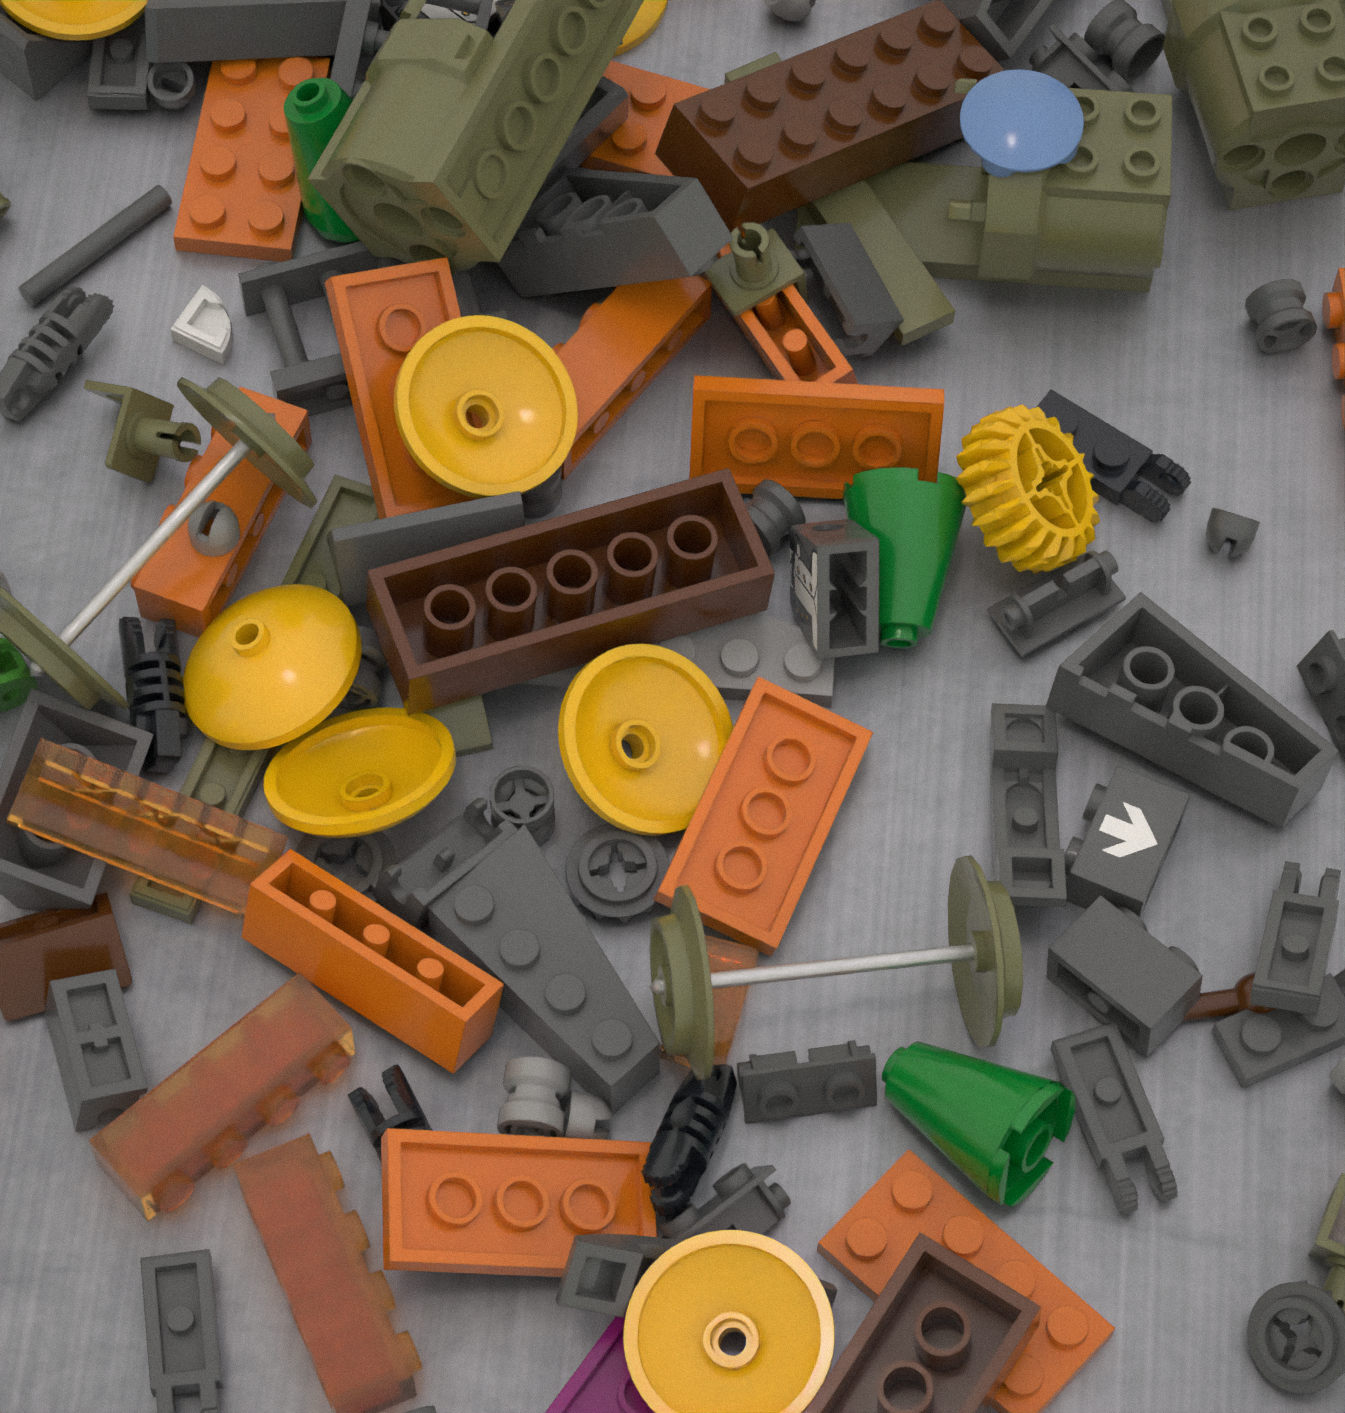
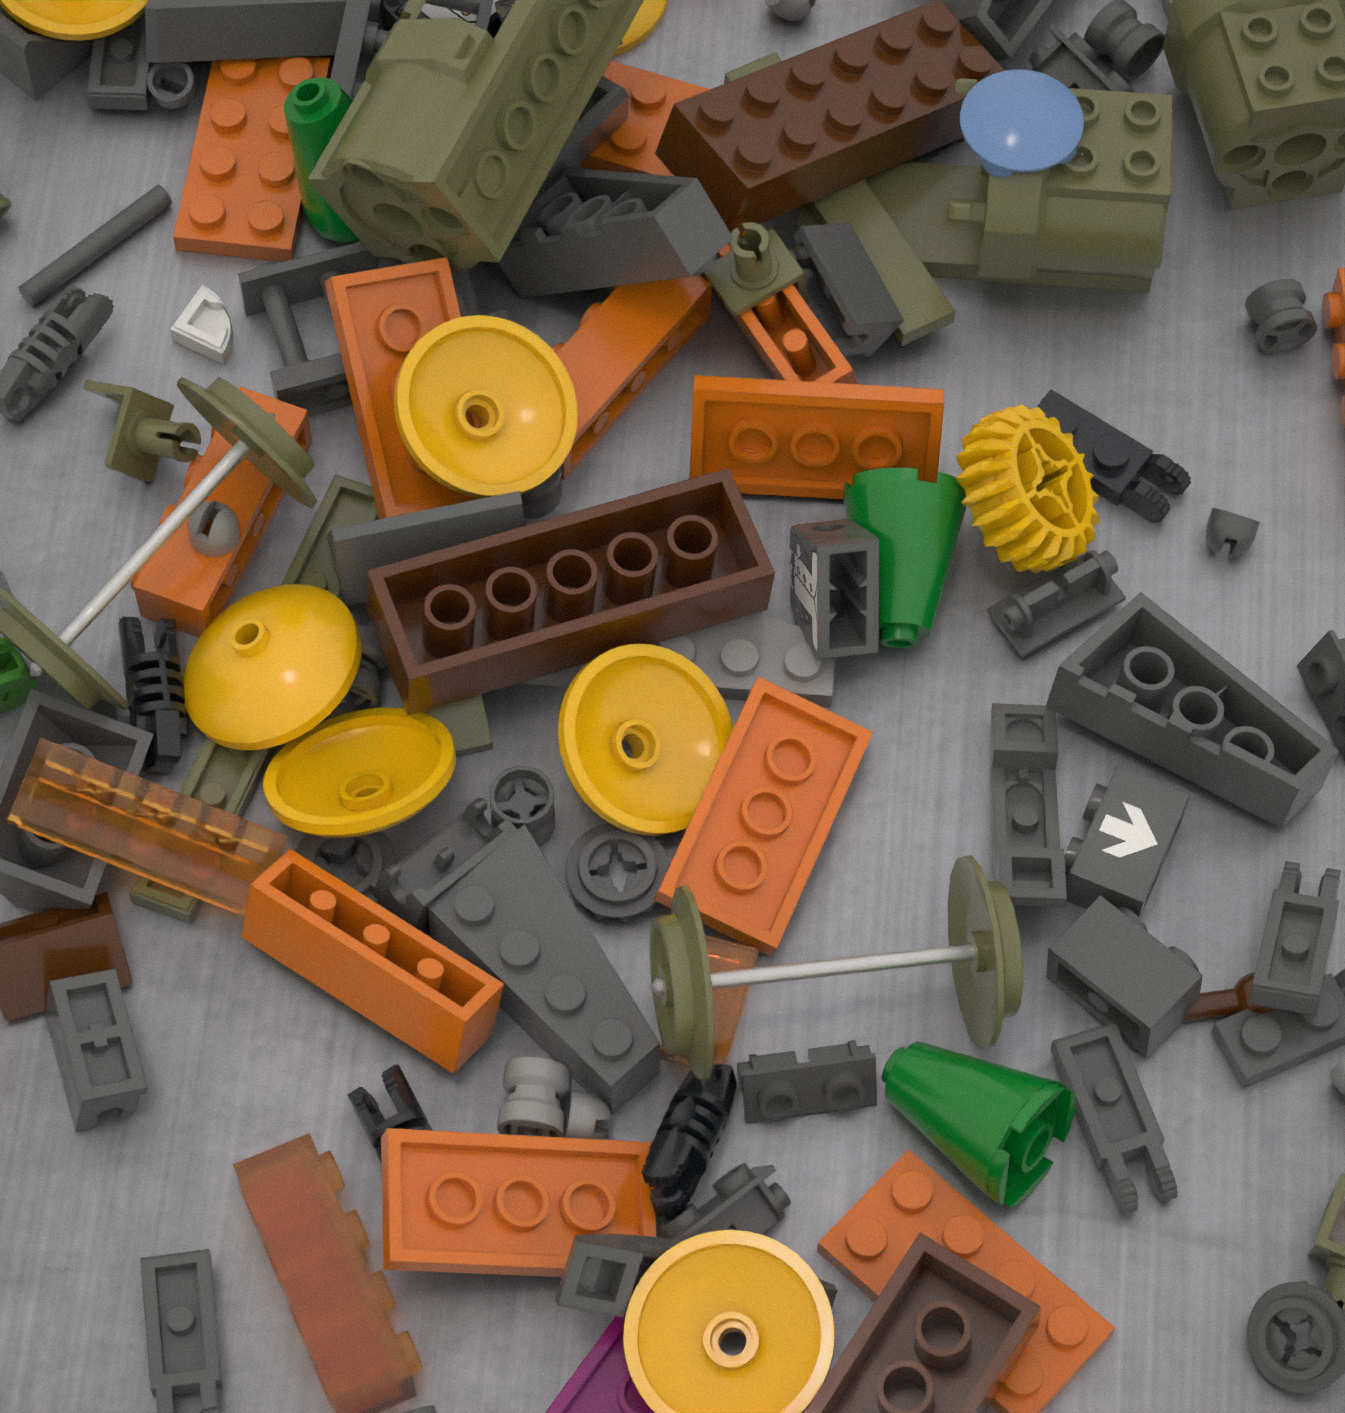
(224, 1097): clear orange brick -> none
(773, 513): dark grey wheel -> none

